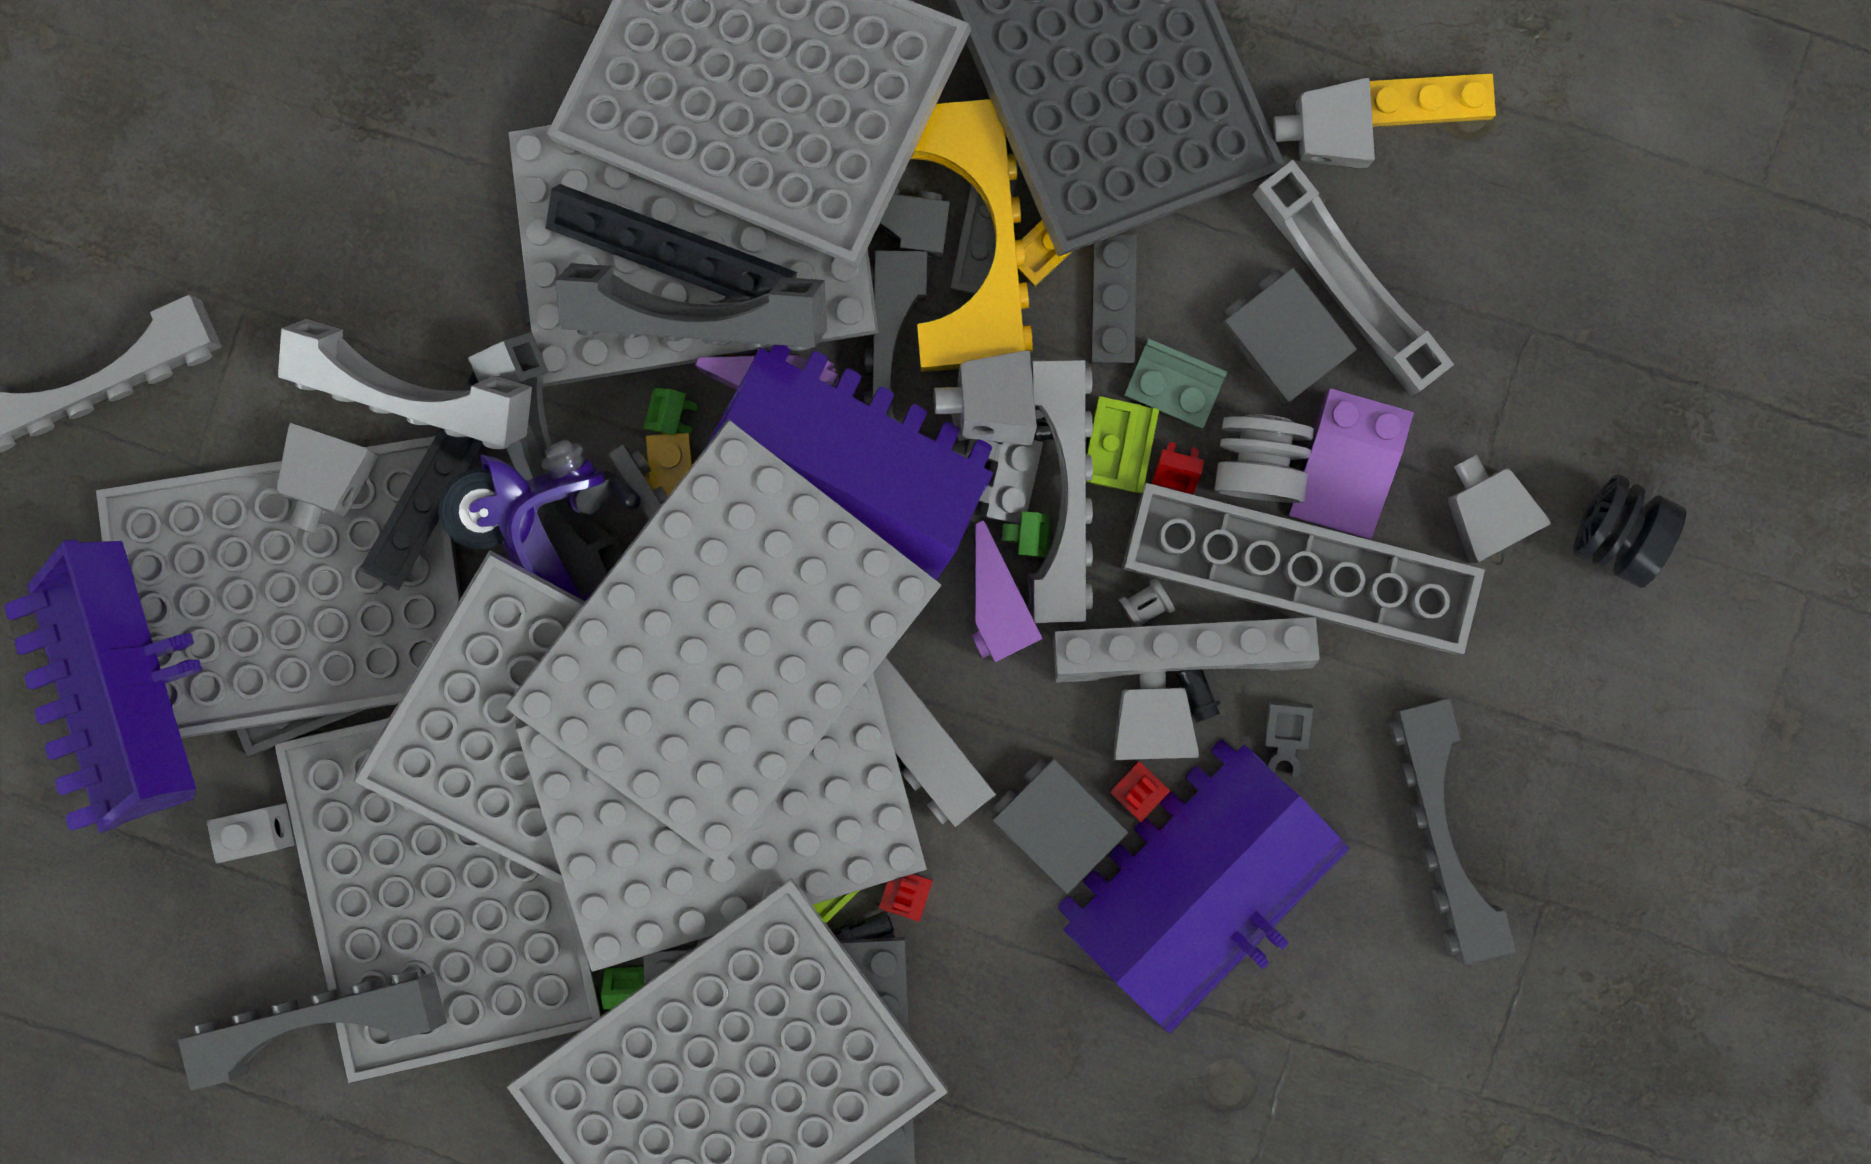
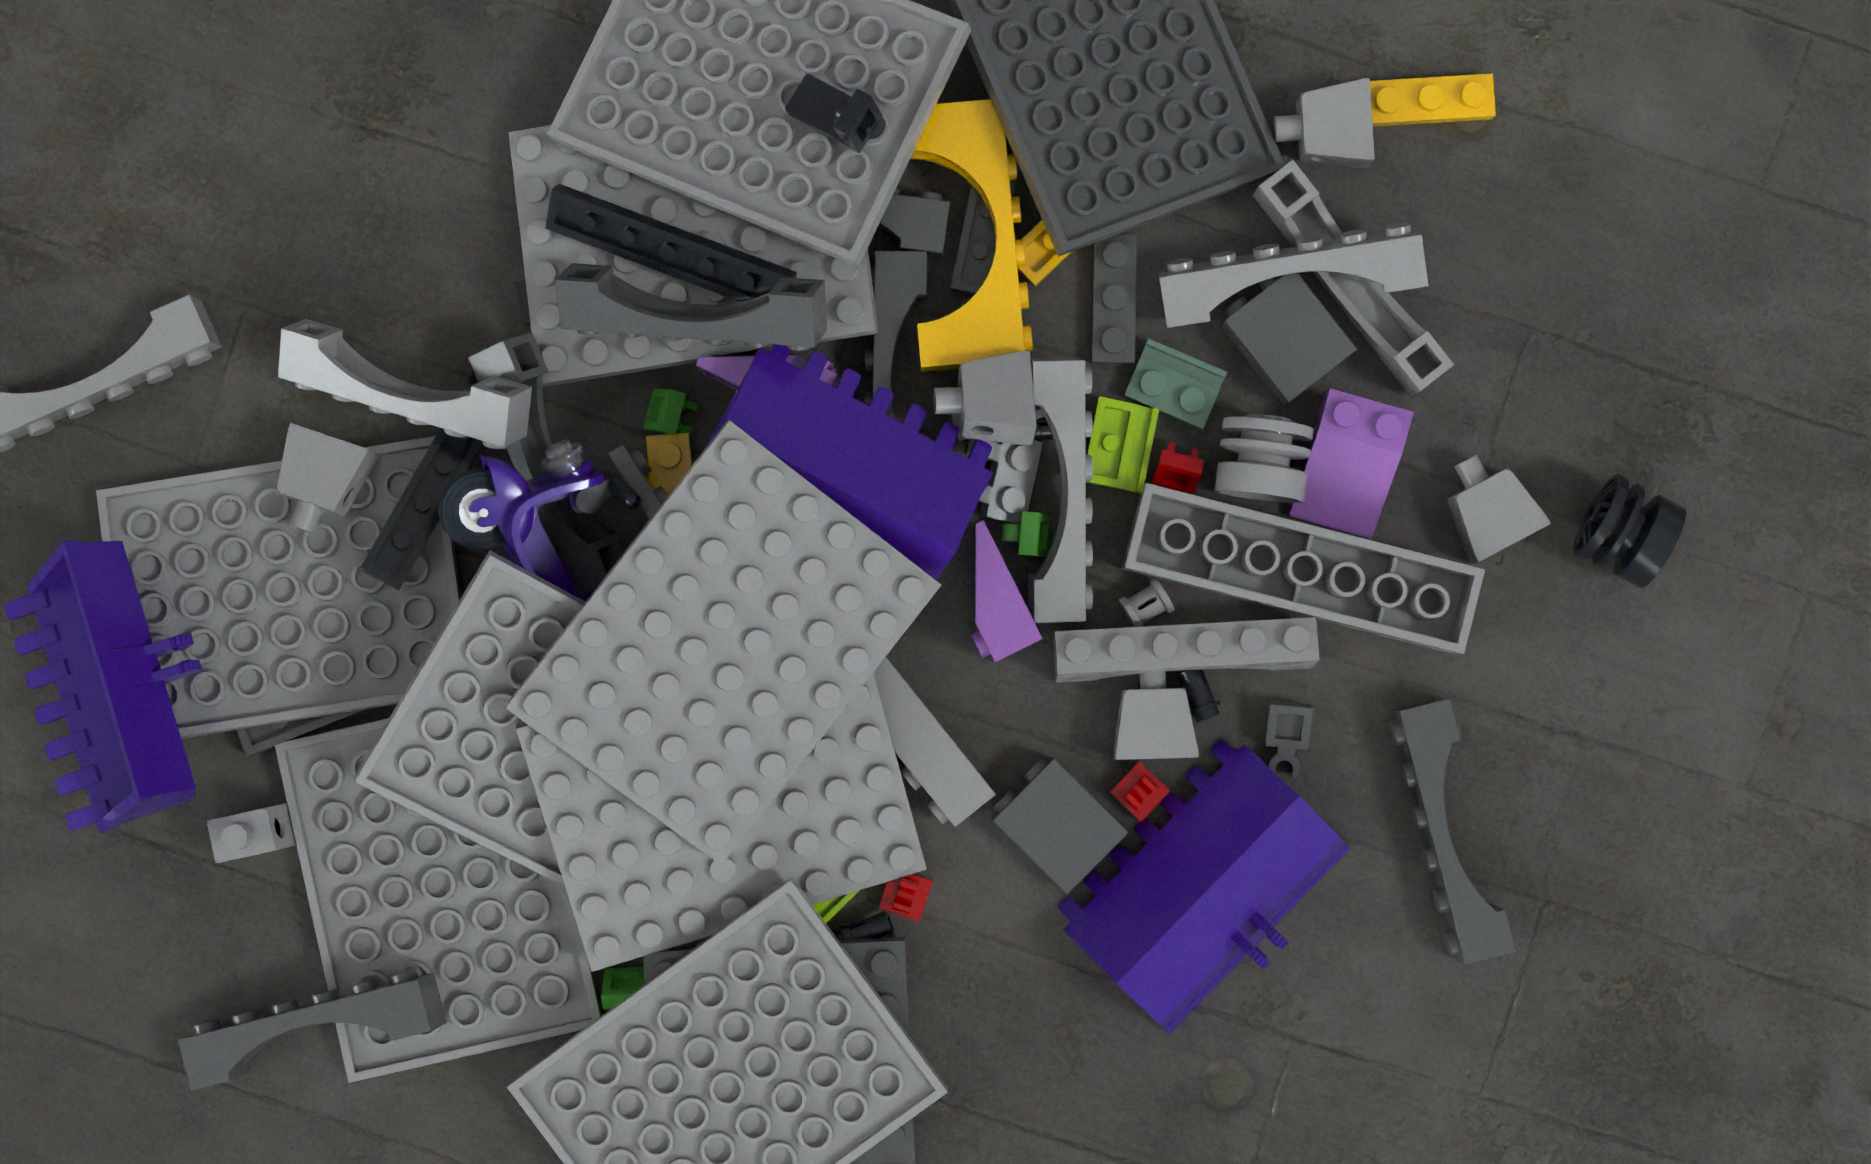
(834, 112): none -> black bracket
(1387, 257): none -> light grey arch

